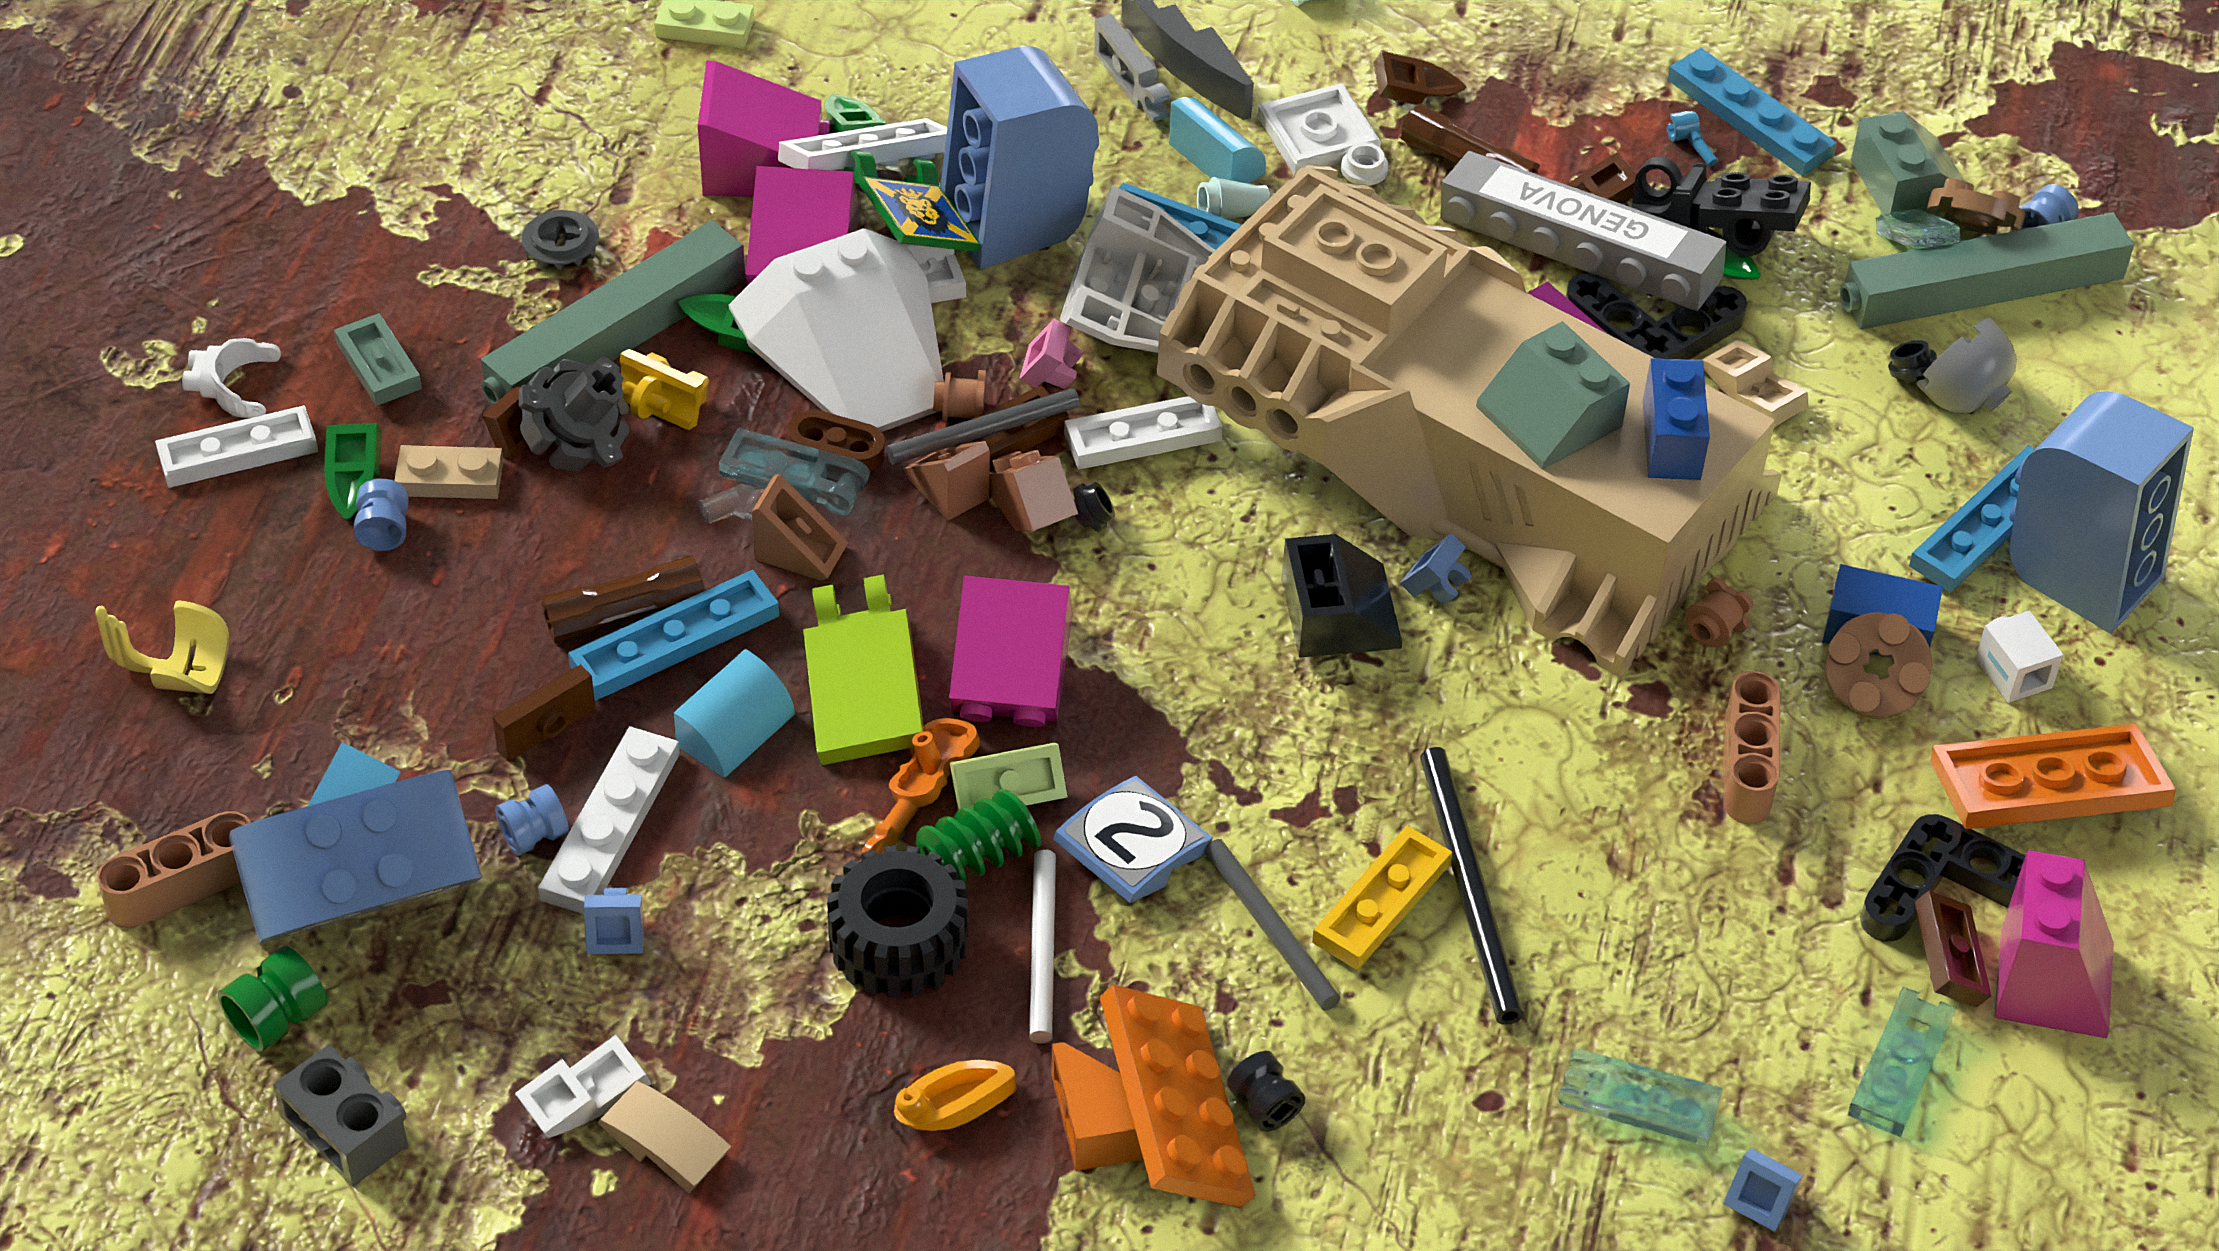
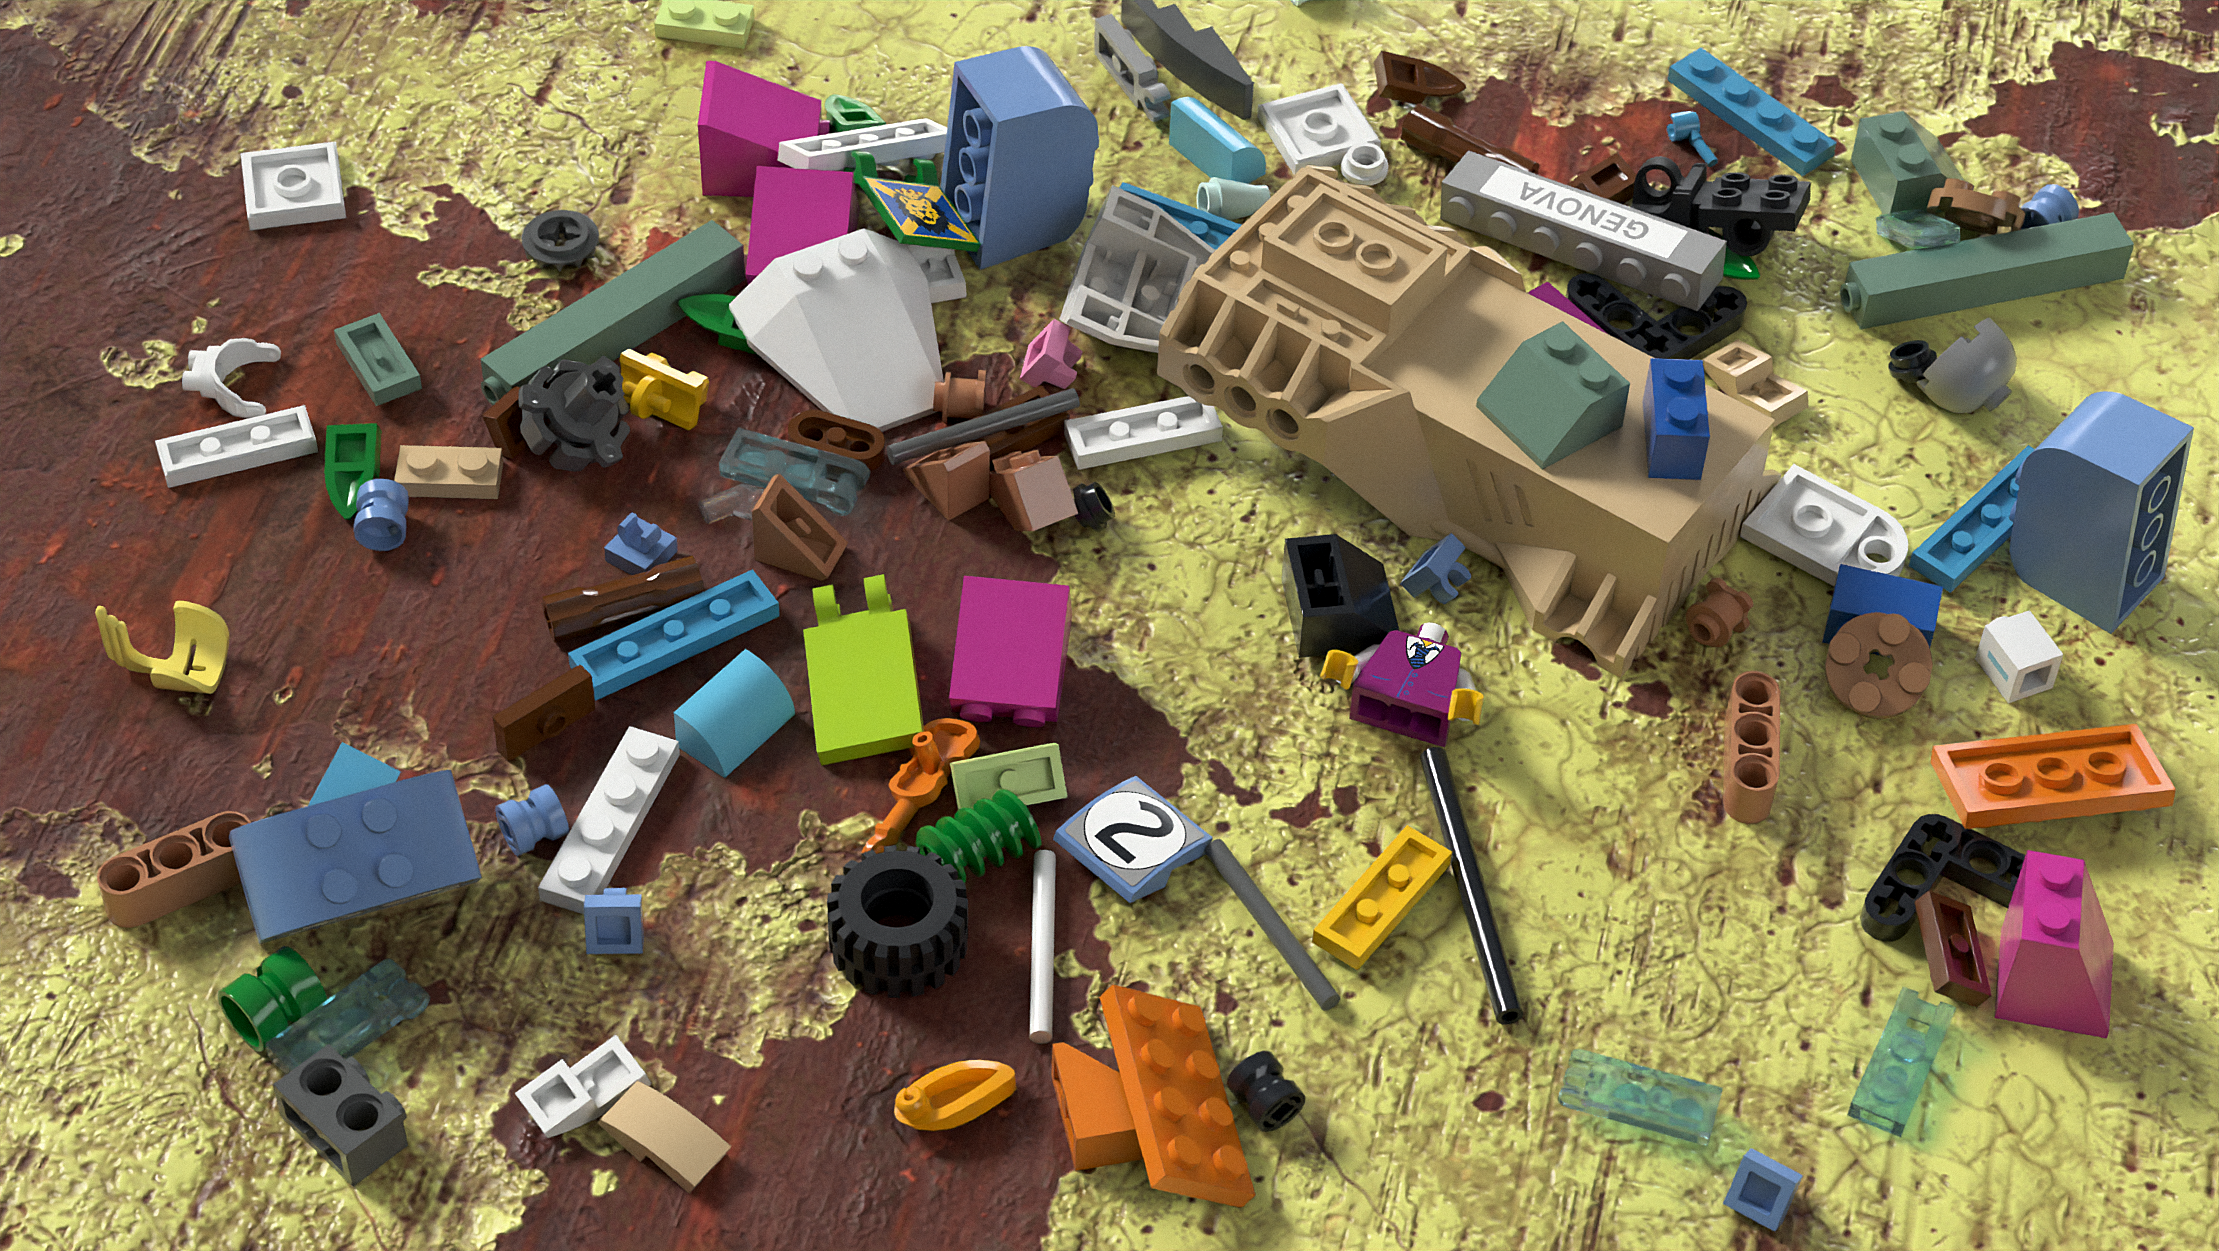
(293, 185): none -> white tile
(351, 1017): none -> clear light blue plate
(639, 546): none -> medium blue tile
(1408, 684): none -> magenta torso
(1824, 527): none -> white plate

